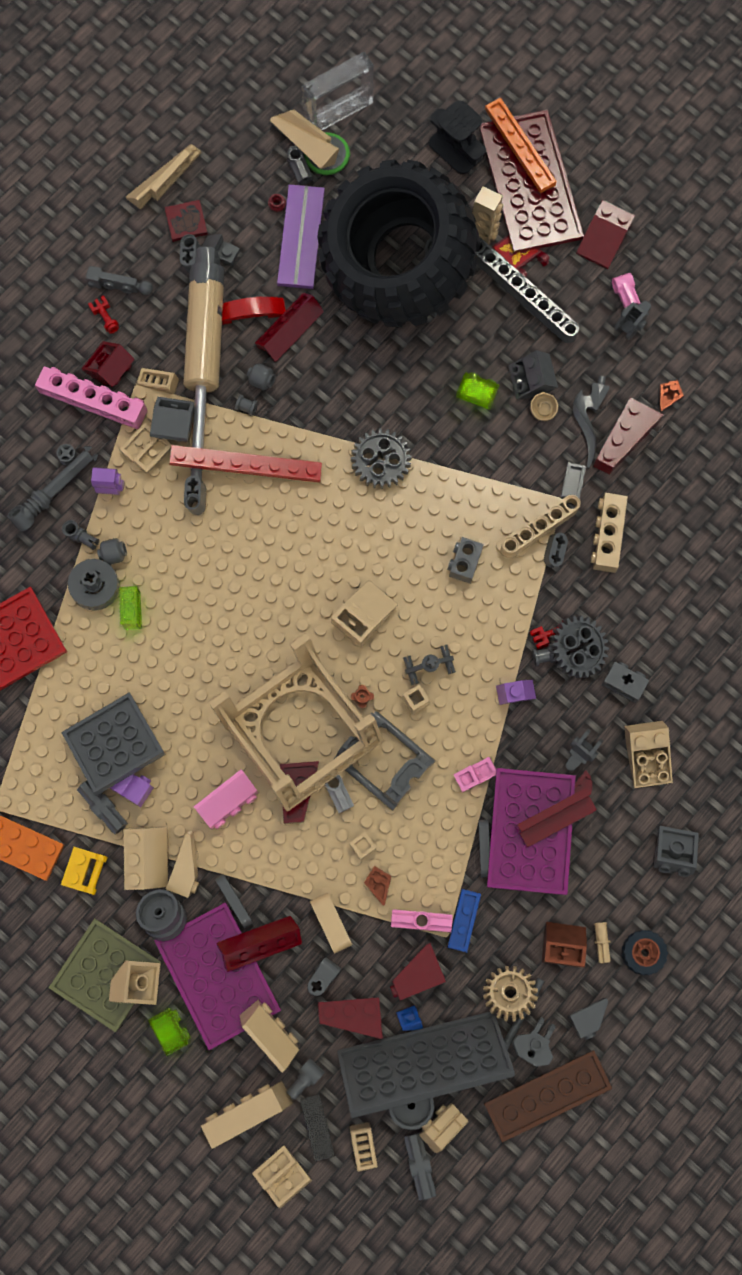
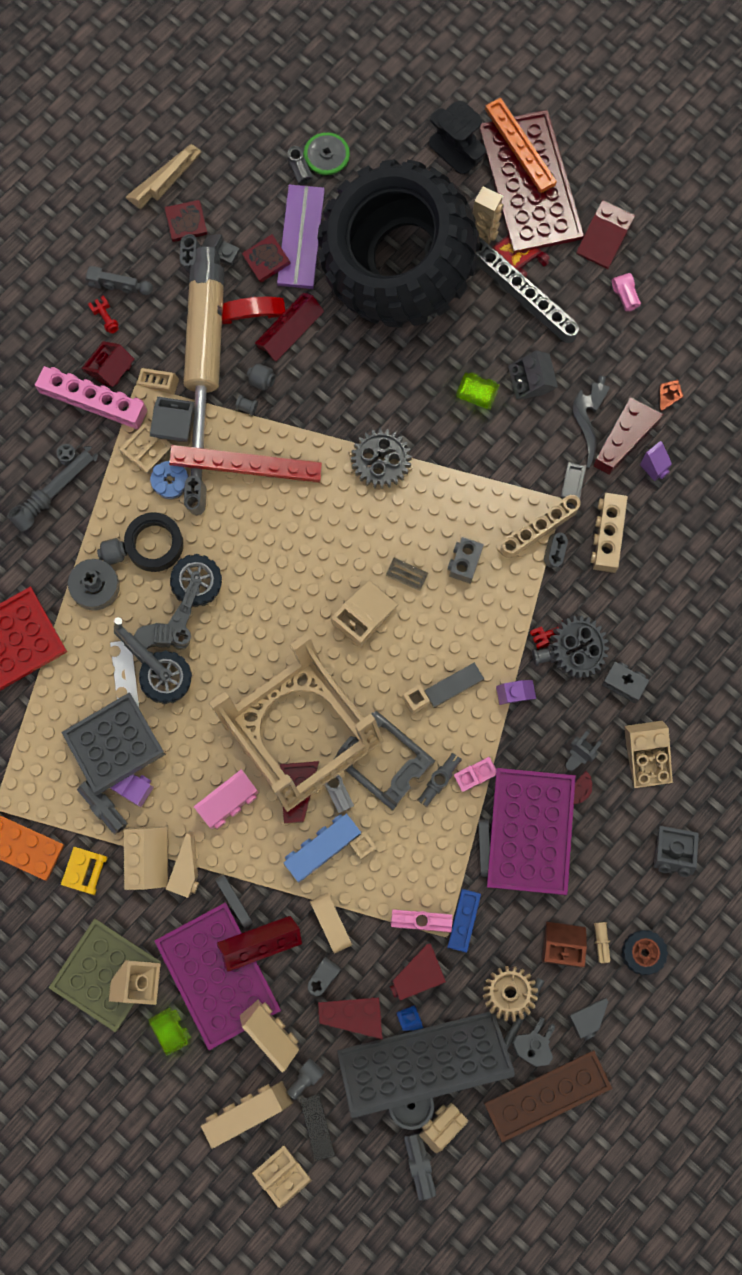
(80, 534): dark grey pin -> none
(107, 481): medium lavender brick -> none
(125, 662): none -> white sticker
(130, 607): clear neon green brick -> none
(144, 521): none -> black tyre
(161, 487): none -> medium blue plate
(161, 915): dark grey wheel -> none
(168, 634): none -> piece
(266, 258): none -> tile
(276, 198): dark red plate -> none
(307, 138): tan wedge -> none
(321, 848): none -> medium blue brick
(333, 79): clear window -> none
(359, 1129): tan slope -> none
(362, 701): copper plate -> none
(378, 884): copper piece -> none
(403, 580): none -> clear smoke tile
(430, 664): dark grey axle -> none
(445, 771): none -> dark grey pin
(454, 685): none -> dark grey tile
(544, 406): tan hair -> none
(556, 817): dark red panel -> none
(633, 318): dark grey hinge -> none
(656, 462): none -> medium lavender slope

